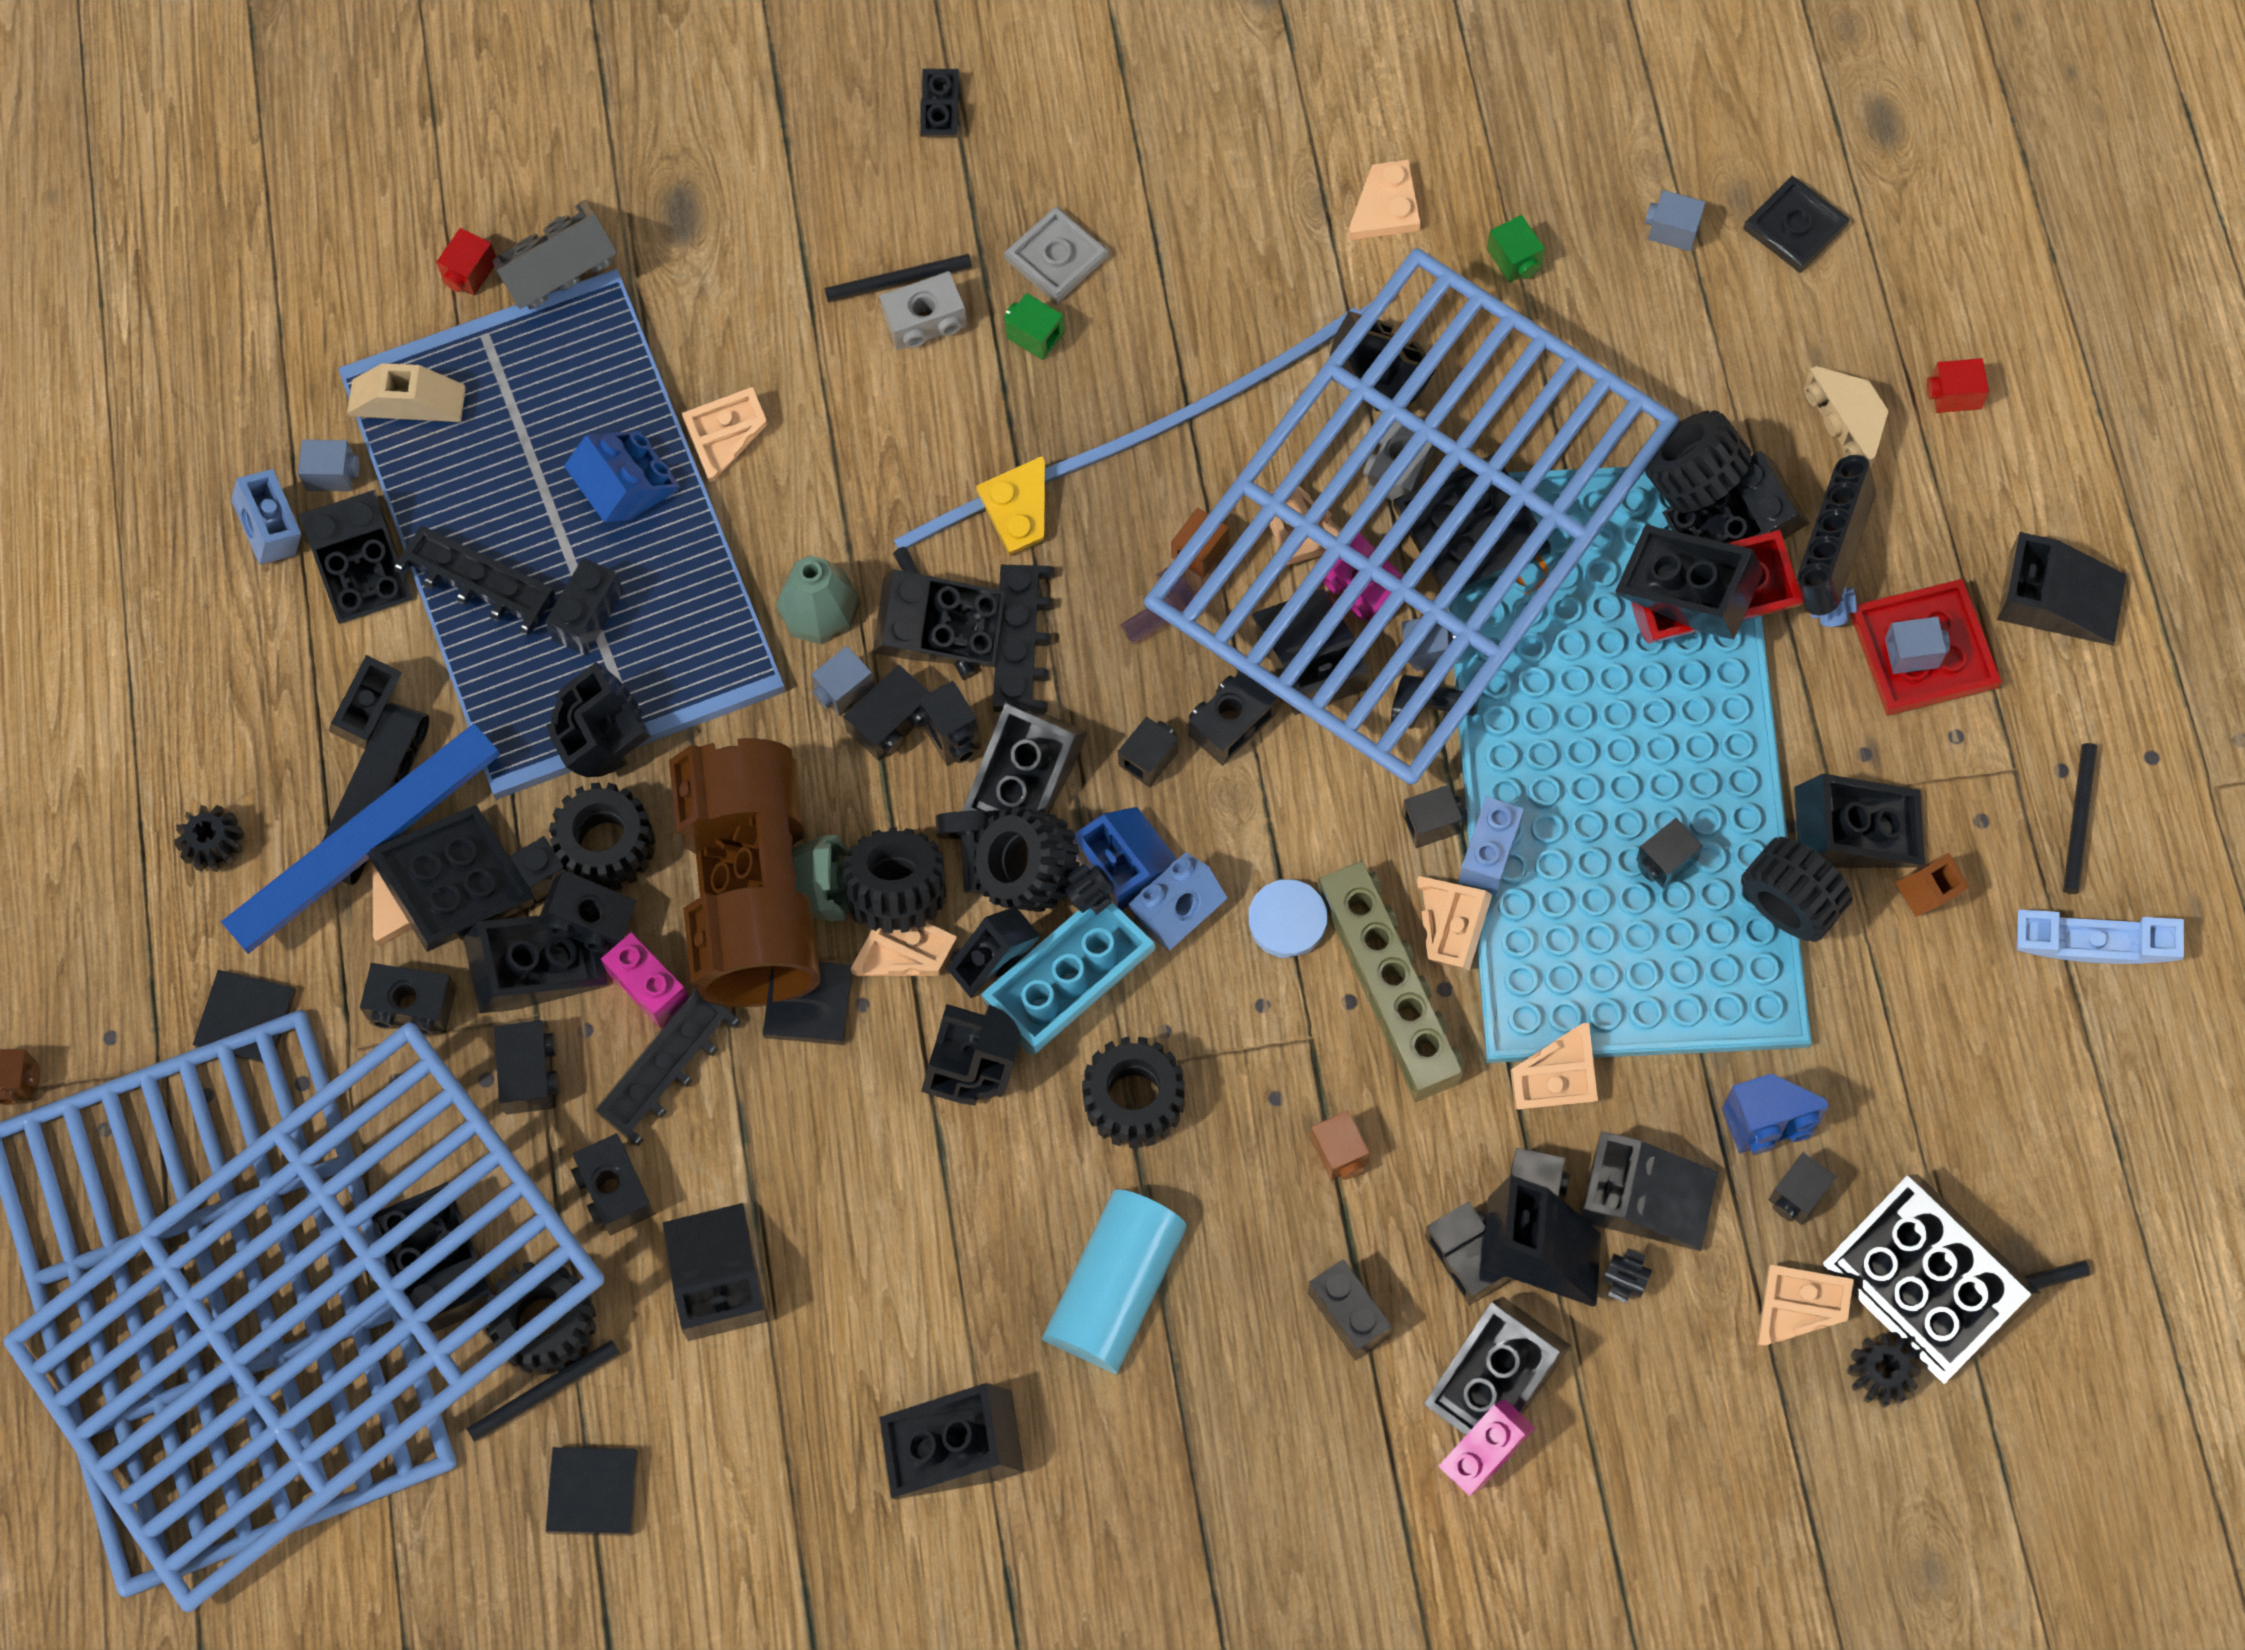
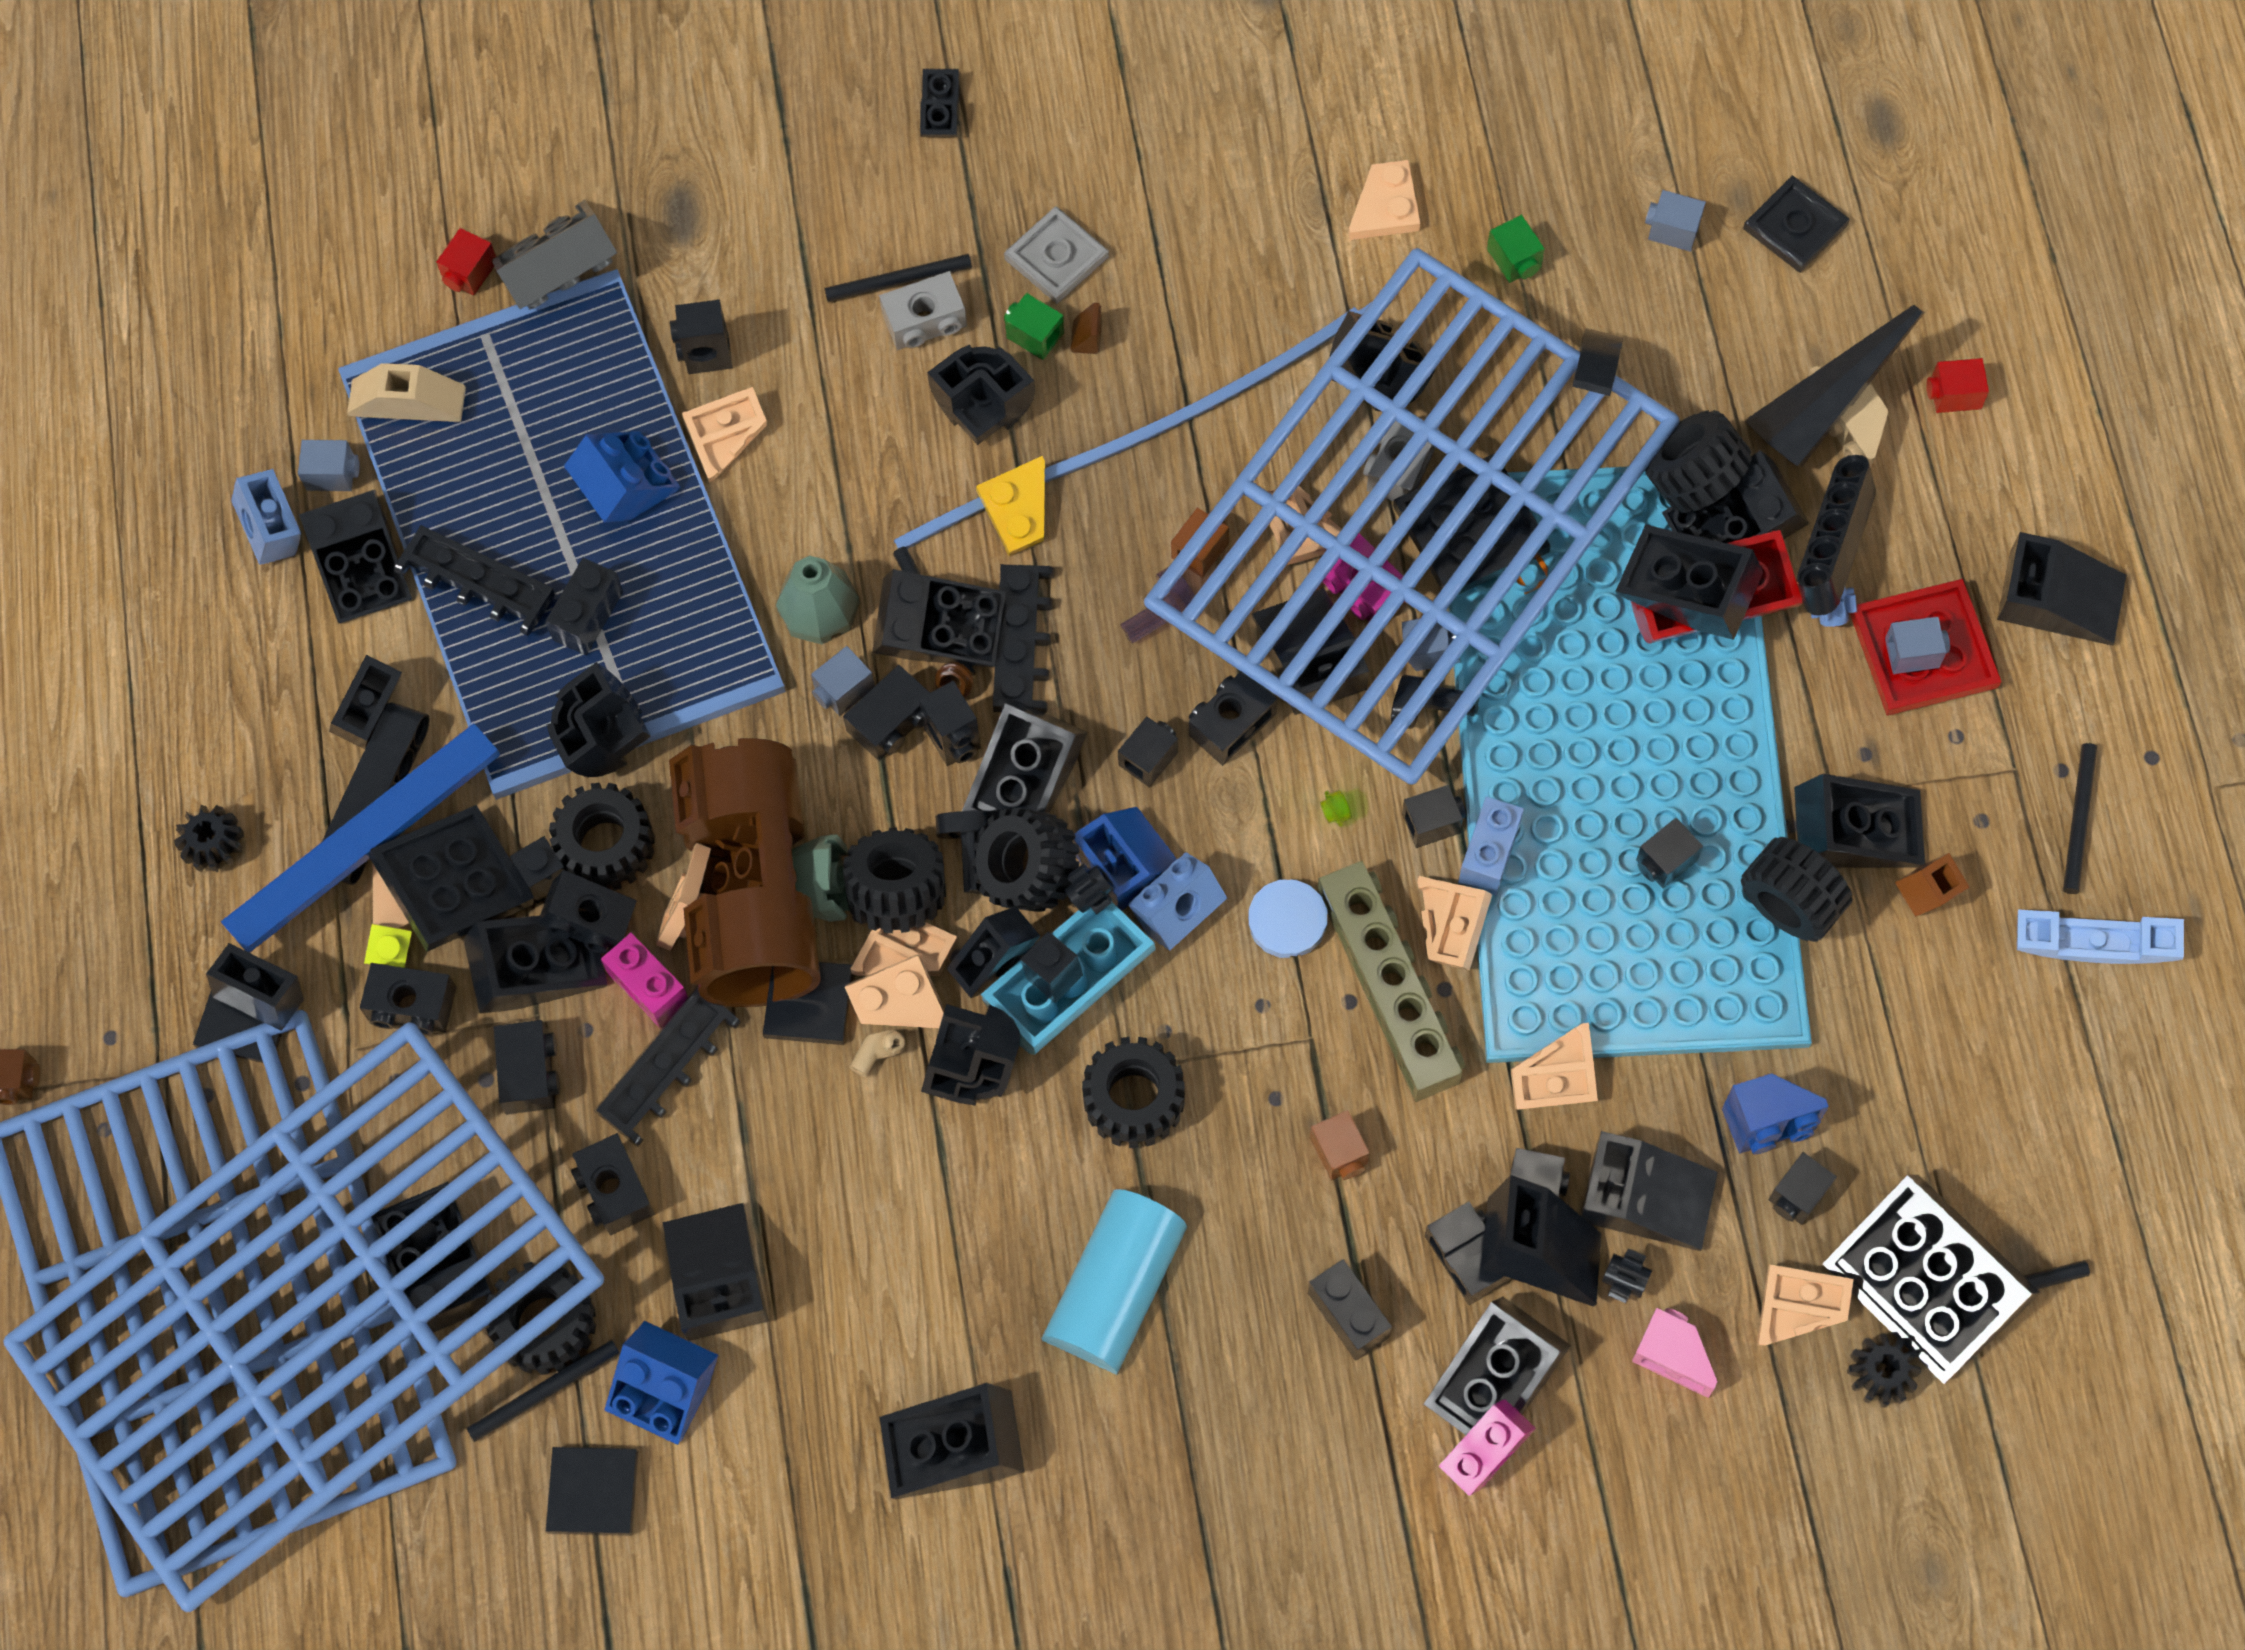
(255, 986): none -> black brick
(387, 946): none -> neon yellow plate
(660, 1381): none -> blue slope
(685, 893): none -> light nougat wing
(701, 337): none -> black brick
(876, 1047): none -> tan arm
(897, 996): none -> light nougat wing
(958, 670): none -> reddish brown plate
(981, 390): none -> black brick
(1051, 967): none -> black brick
(1087, 330): none -> reddish brown slope
(1336, 807): none -> clear neon green plate
(1597, 361): none -> black slope
(1676, 1352): none -> bright pink slope
(1809, 410): none -> black wedge

